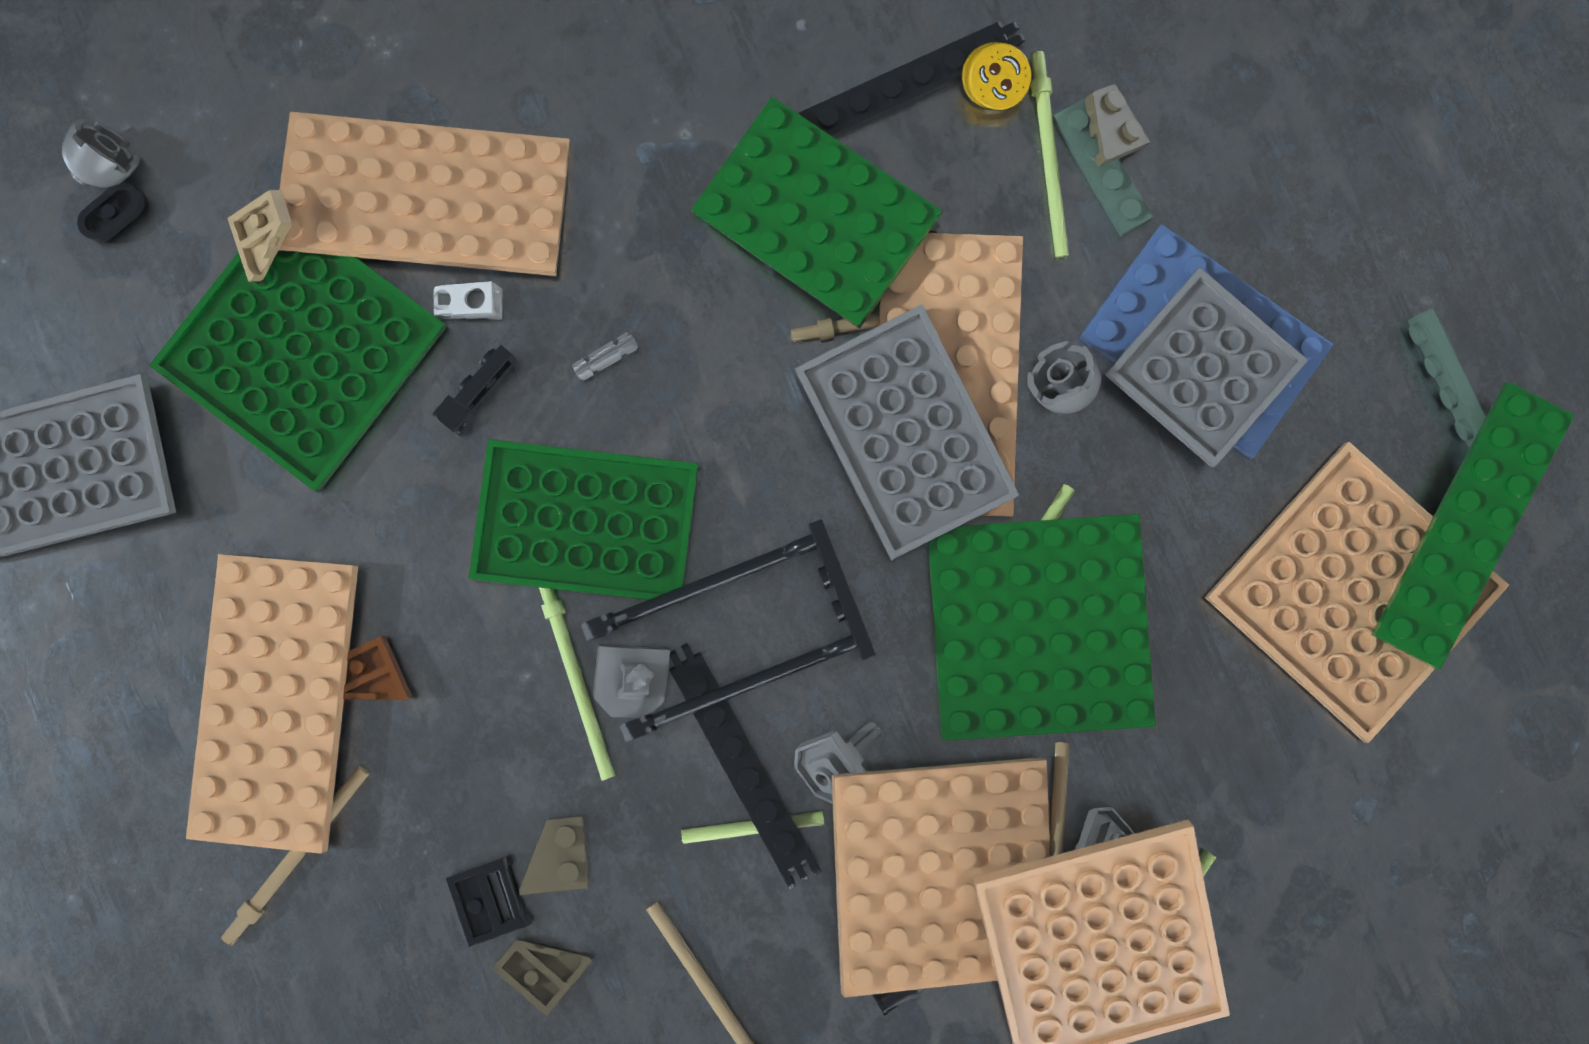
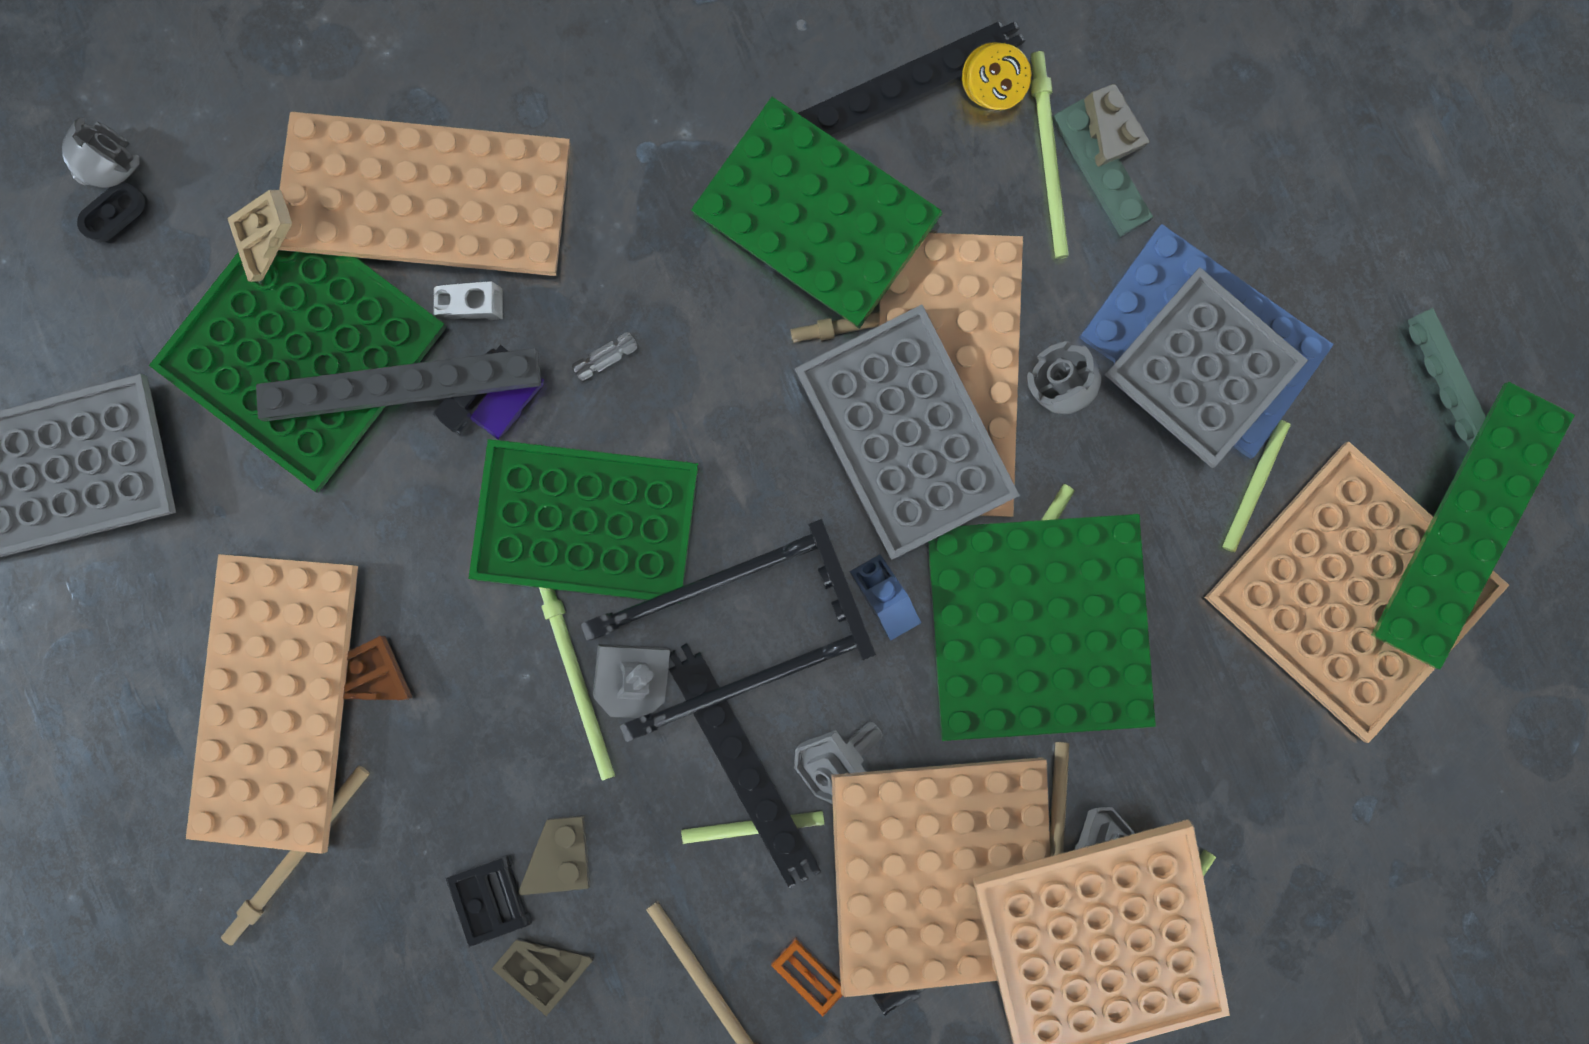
(398, 384): none -> dark grey plate
(502, 408): none -> dark purple slope
(787, 954): none -> orange tile
(885, 597): none -> medium blue slope
(1256, 486): none -> yellowish green bar

